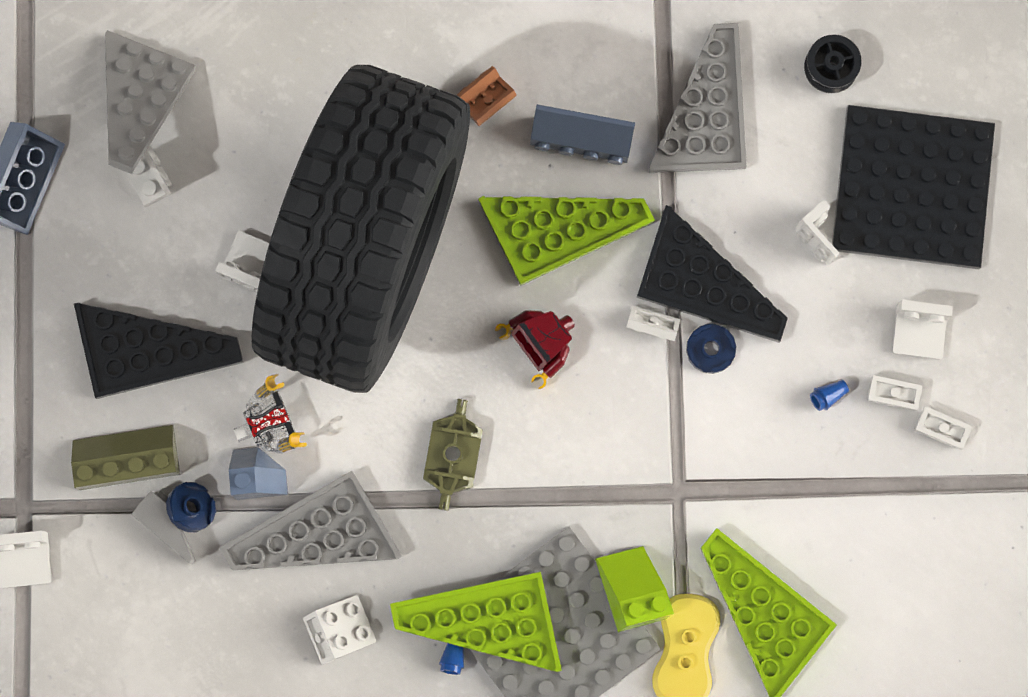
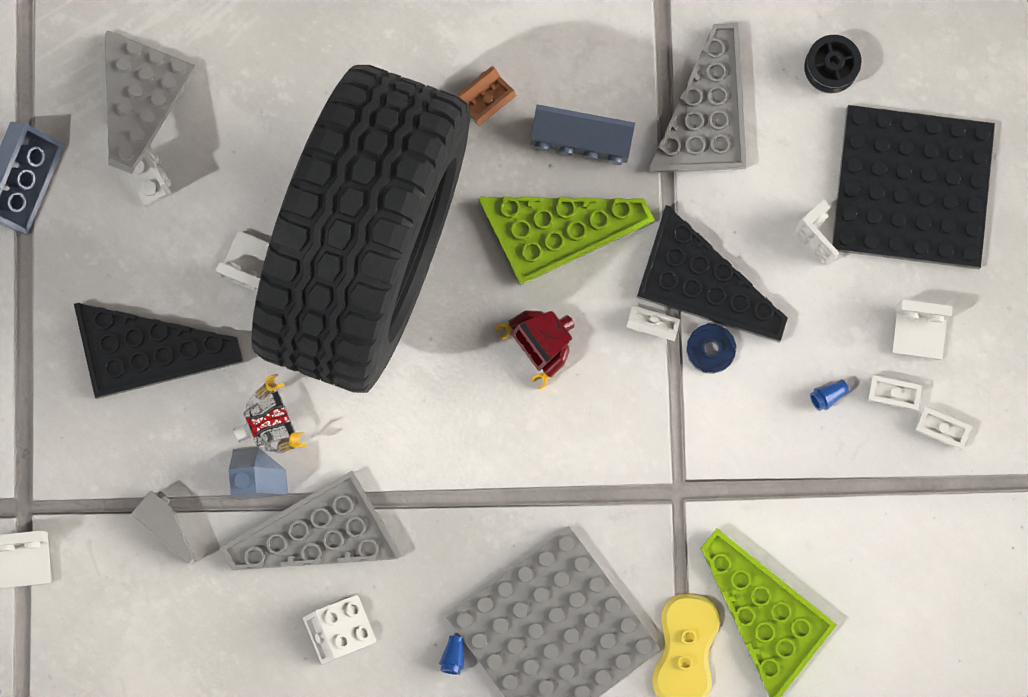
(124, 457): olive slope -> none
(180, 515): dark blue tile -> none
(455, 475): olive plate -> none
(494, 618): lime wing -> none
(633, 589): lime slope -> none

